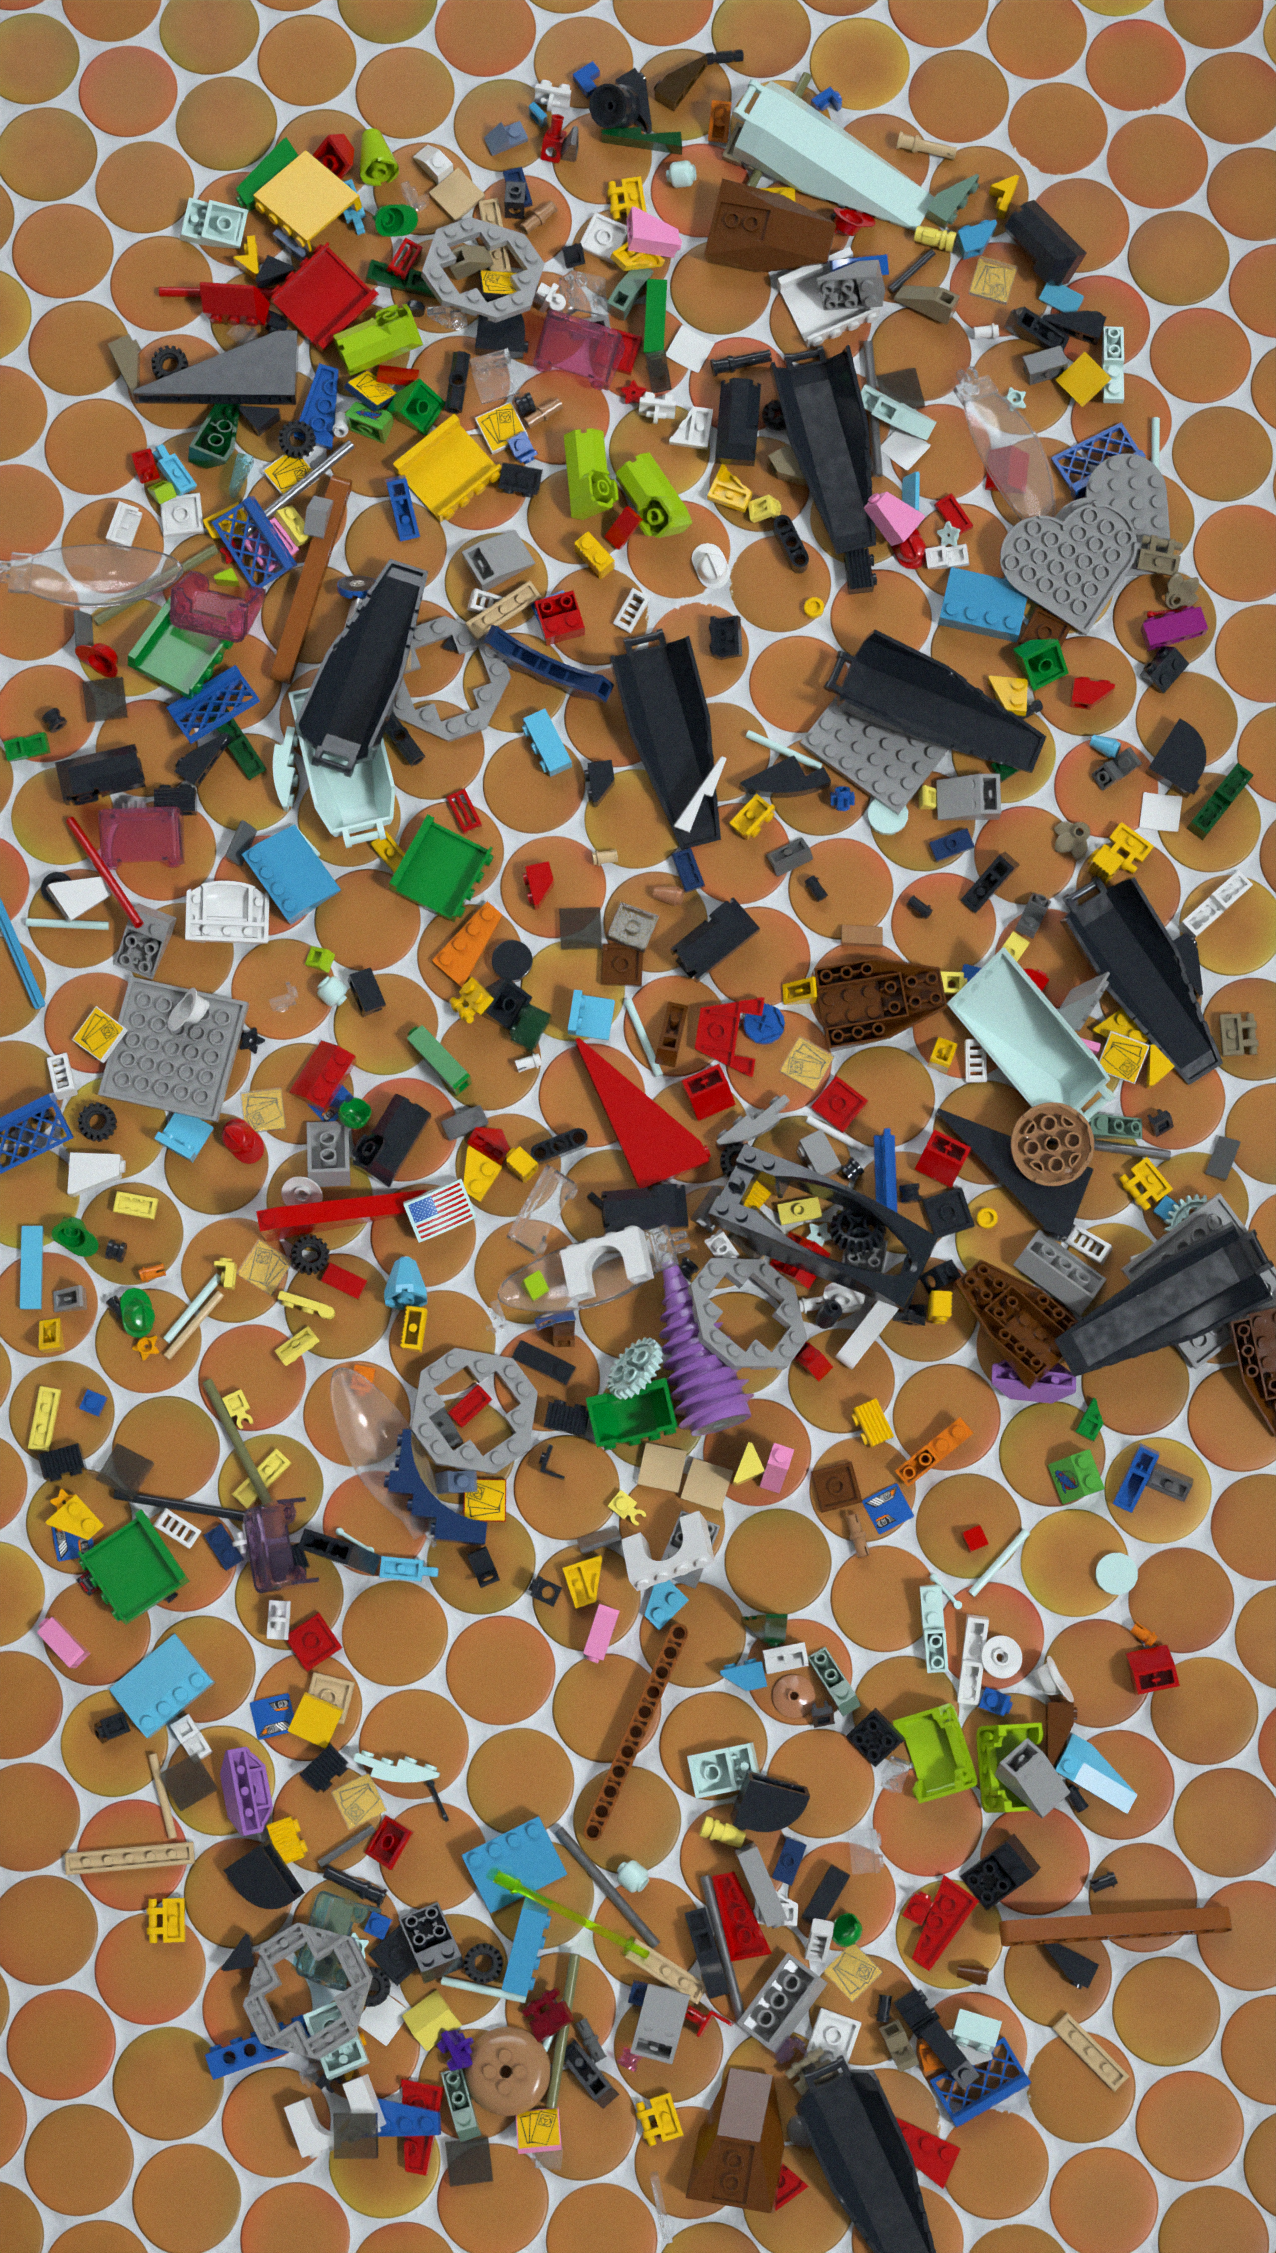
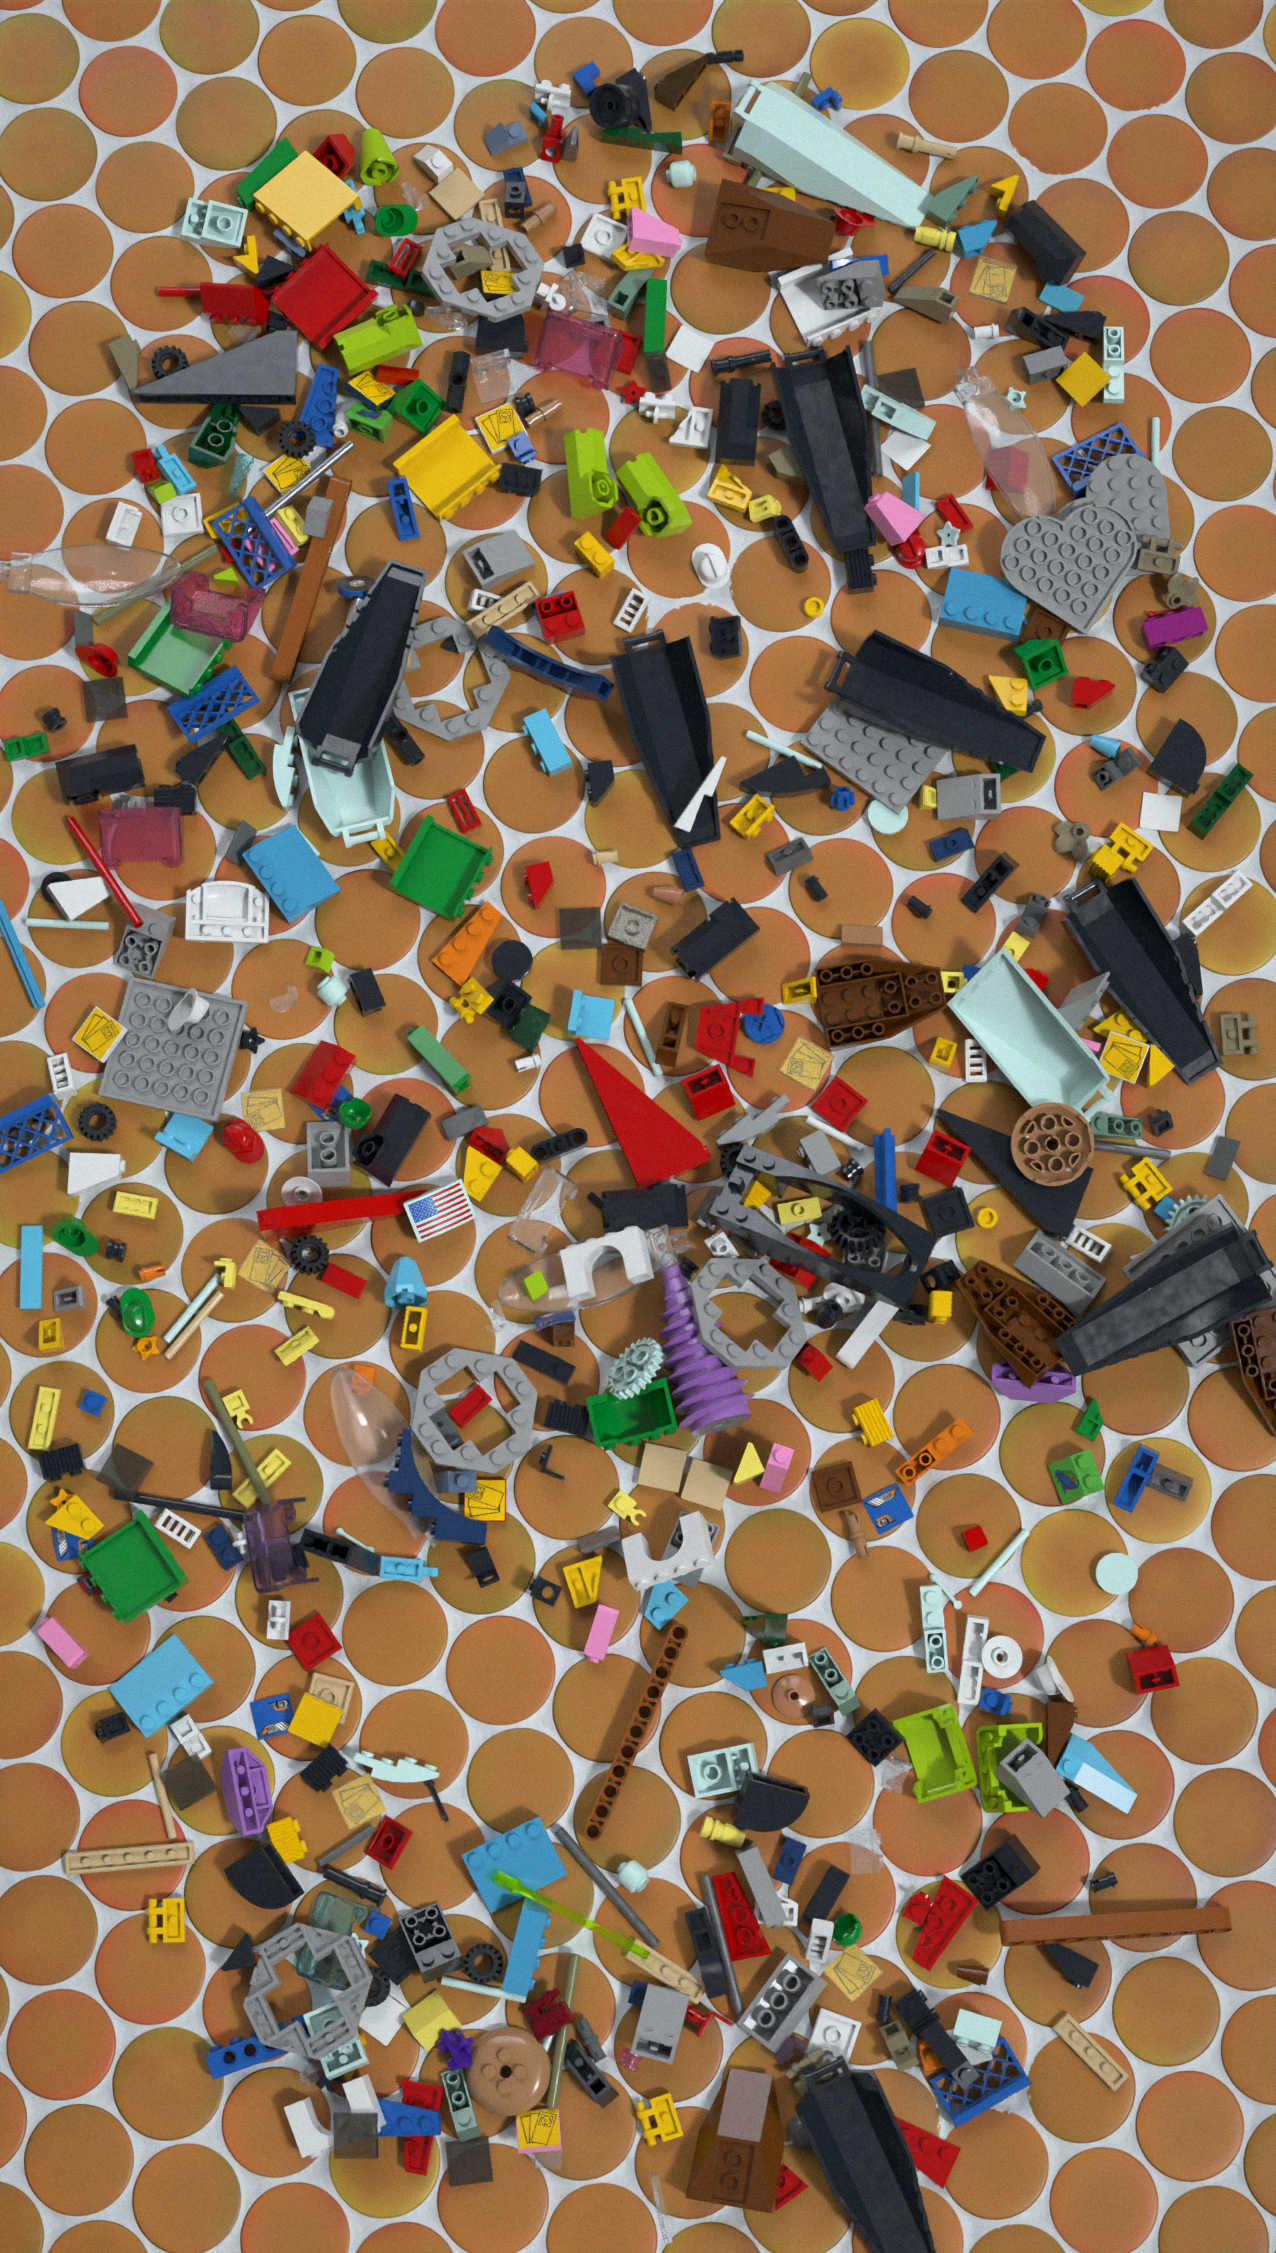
(220, 1464): none -> black piece

